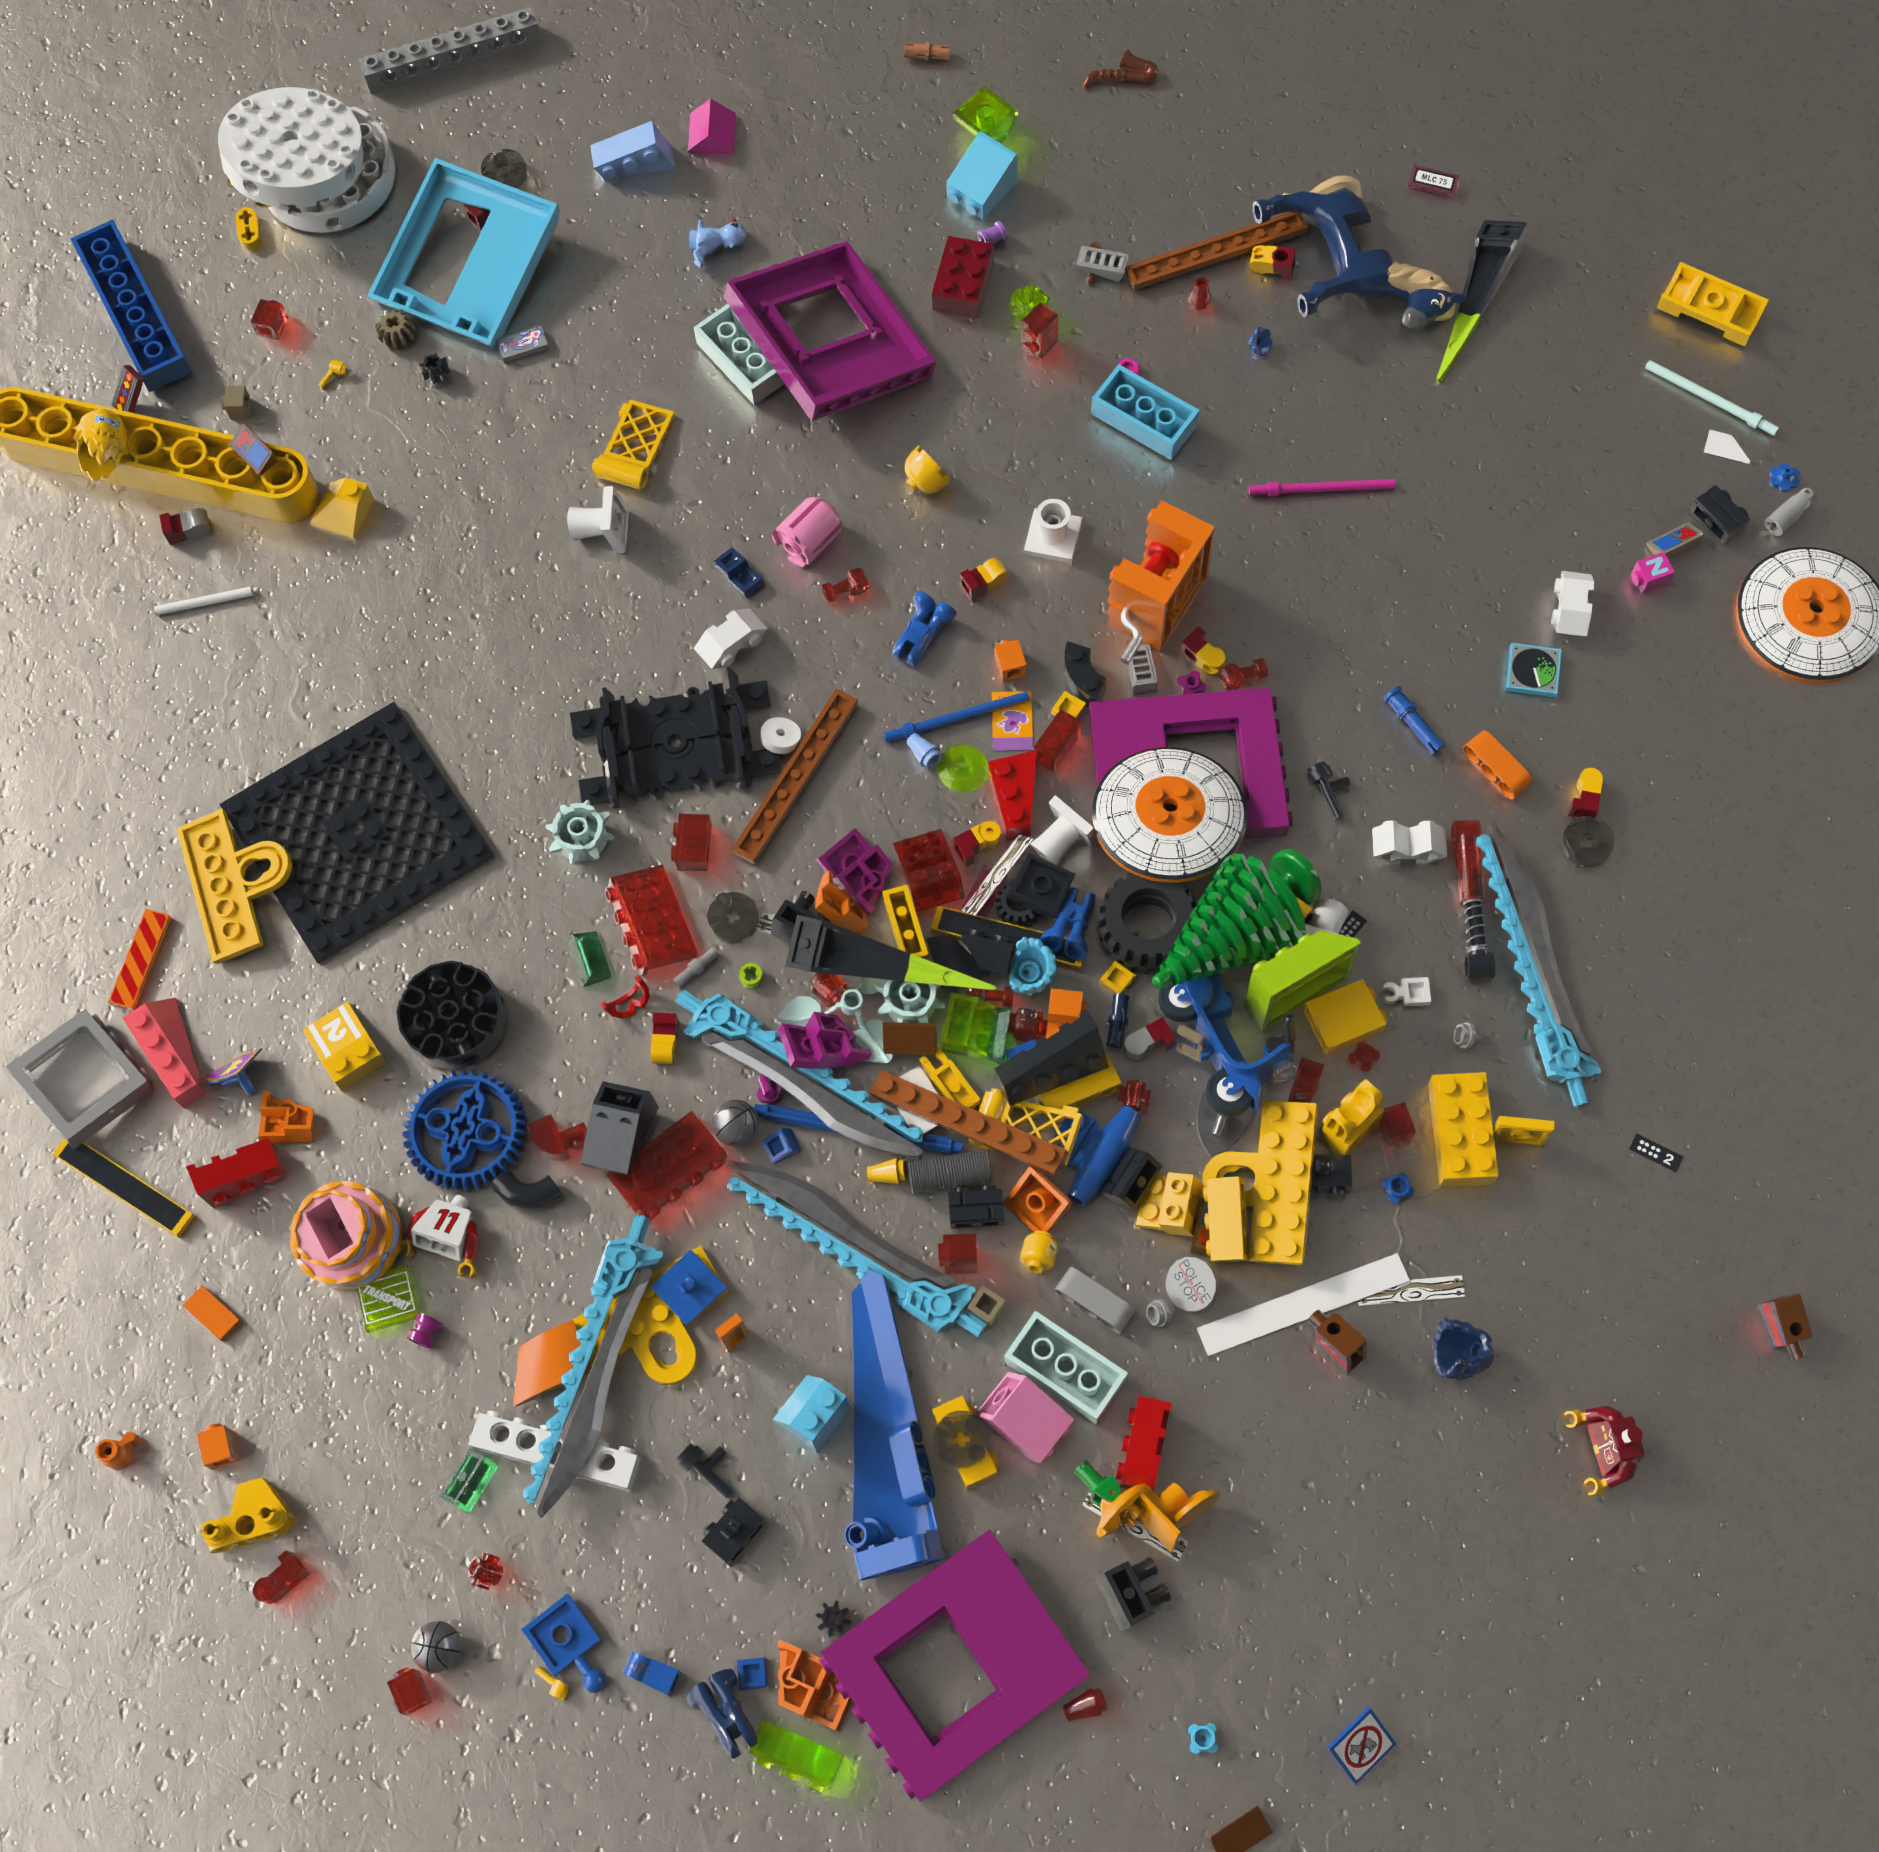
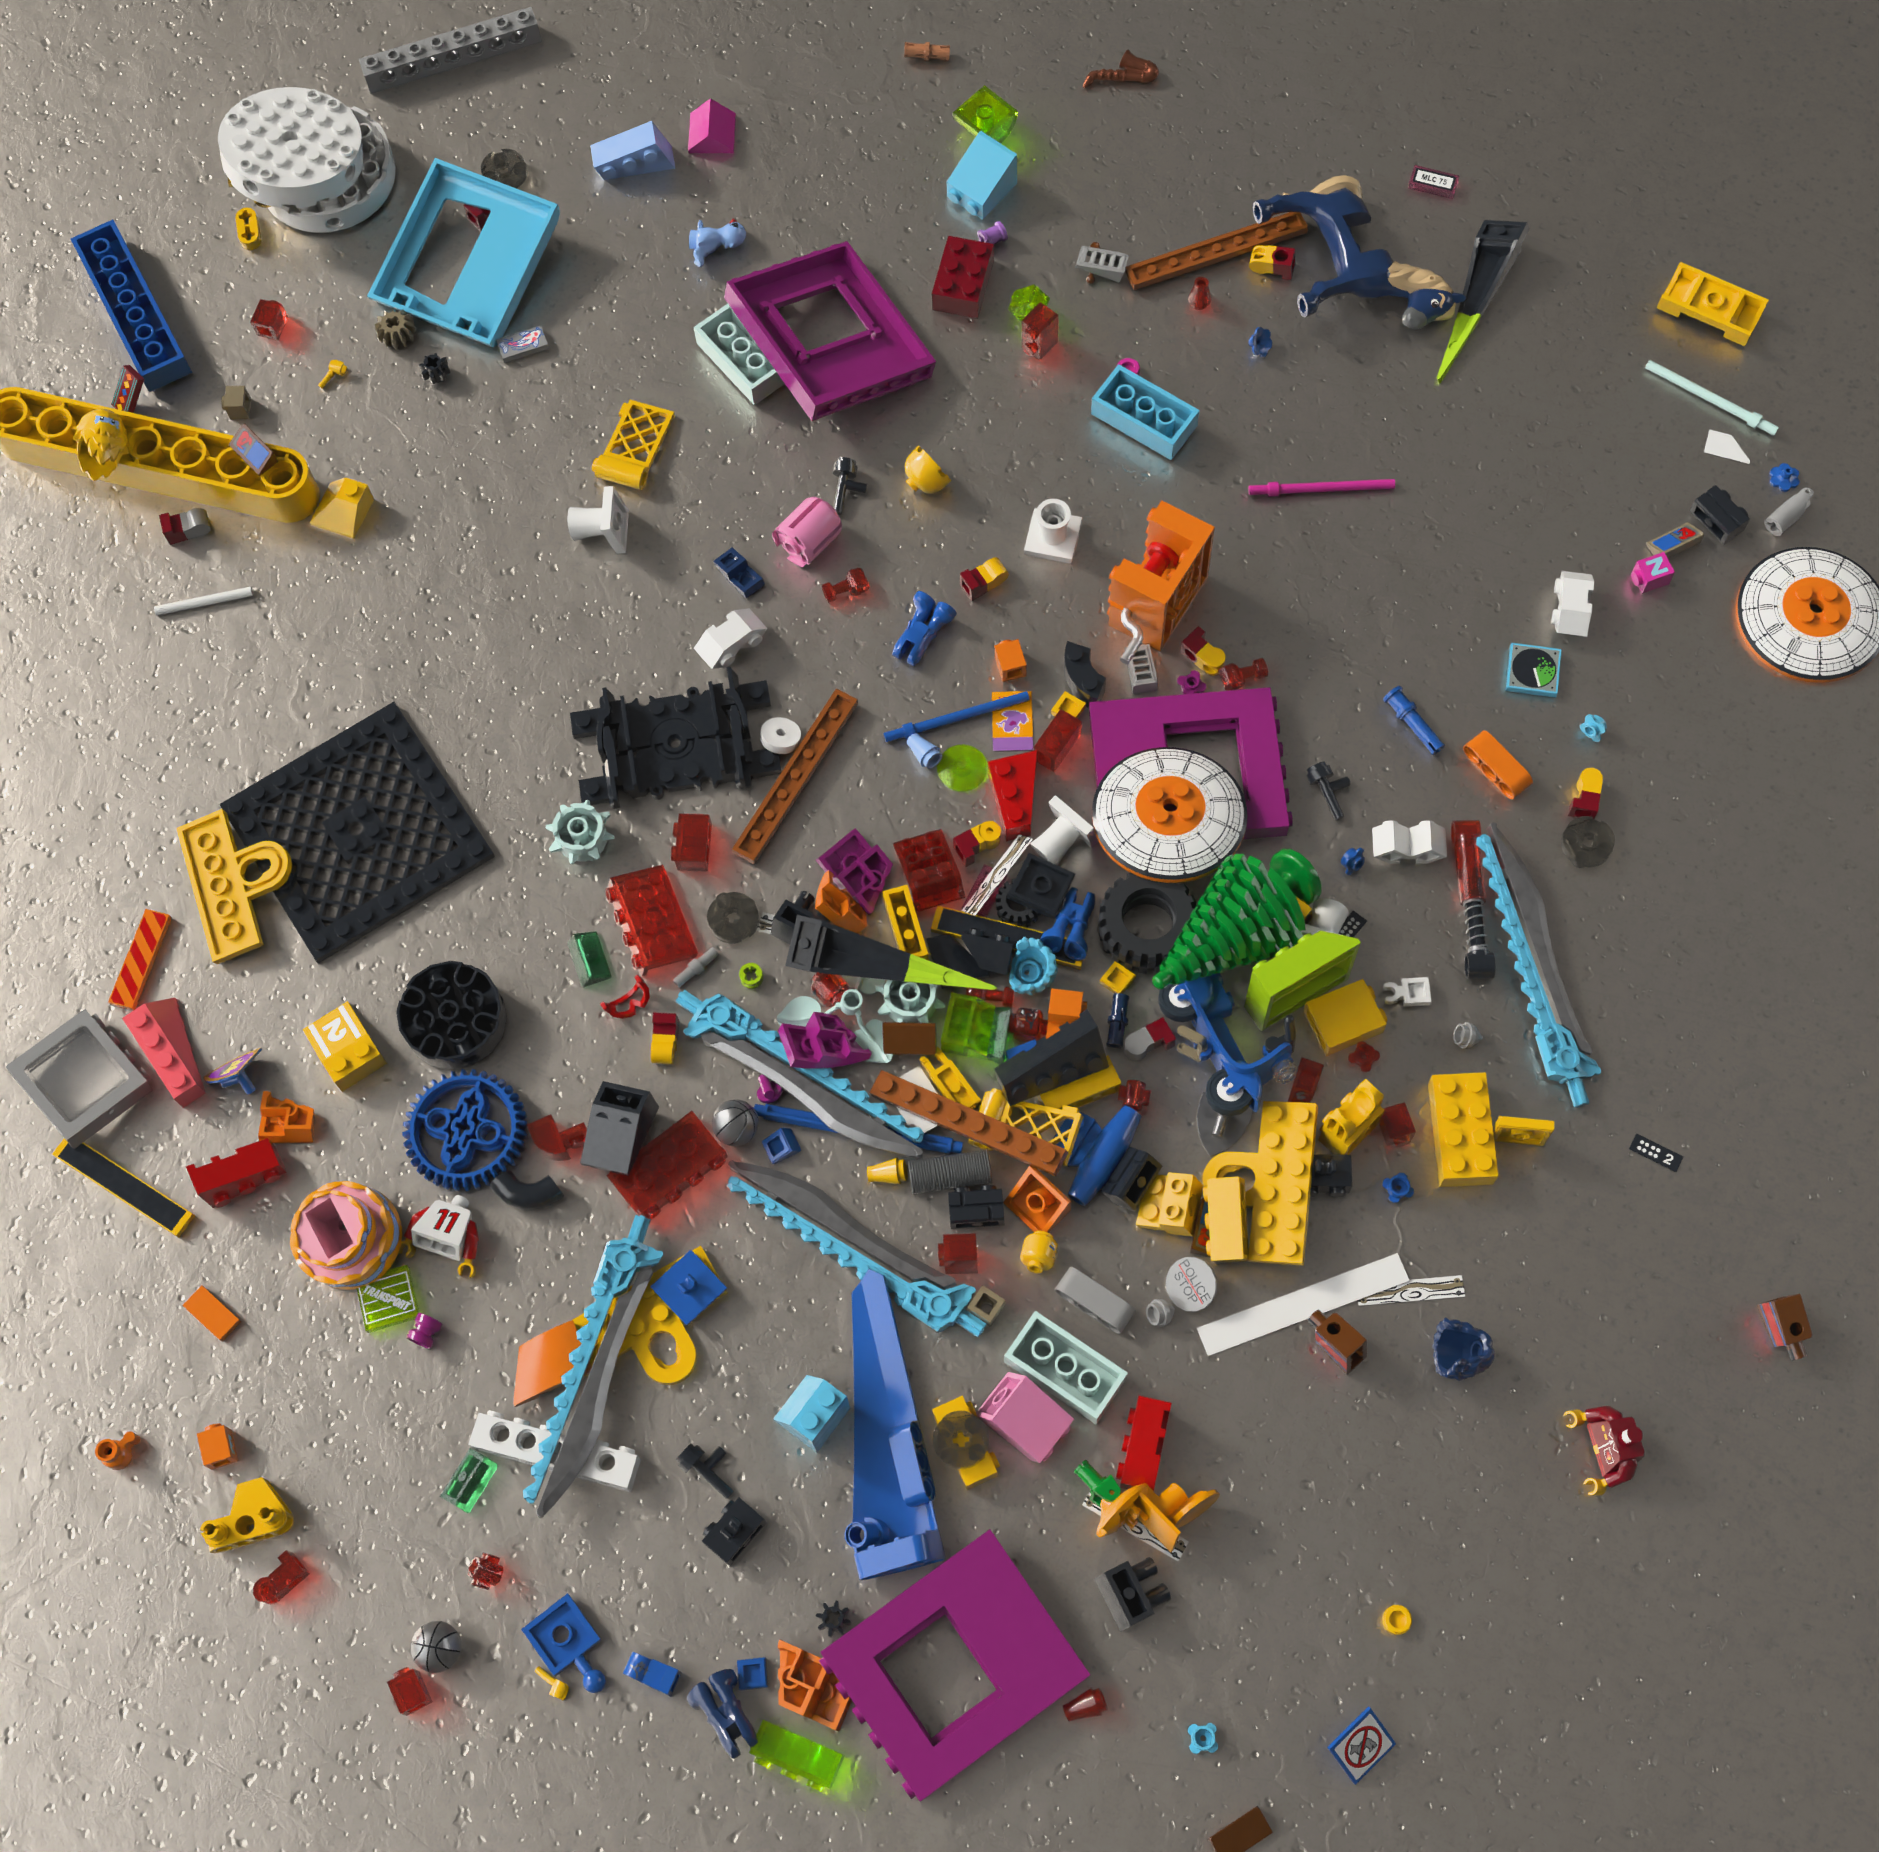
(732, 1332): orange tile -> none
(845, 469): none -> black piece
(1353, 860): none -> blue plate
(1397, 1620): none -> yellow tile
(1594, 727): none -> medium azure plate

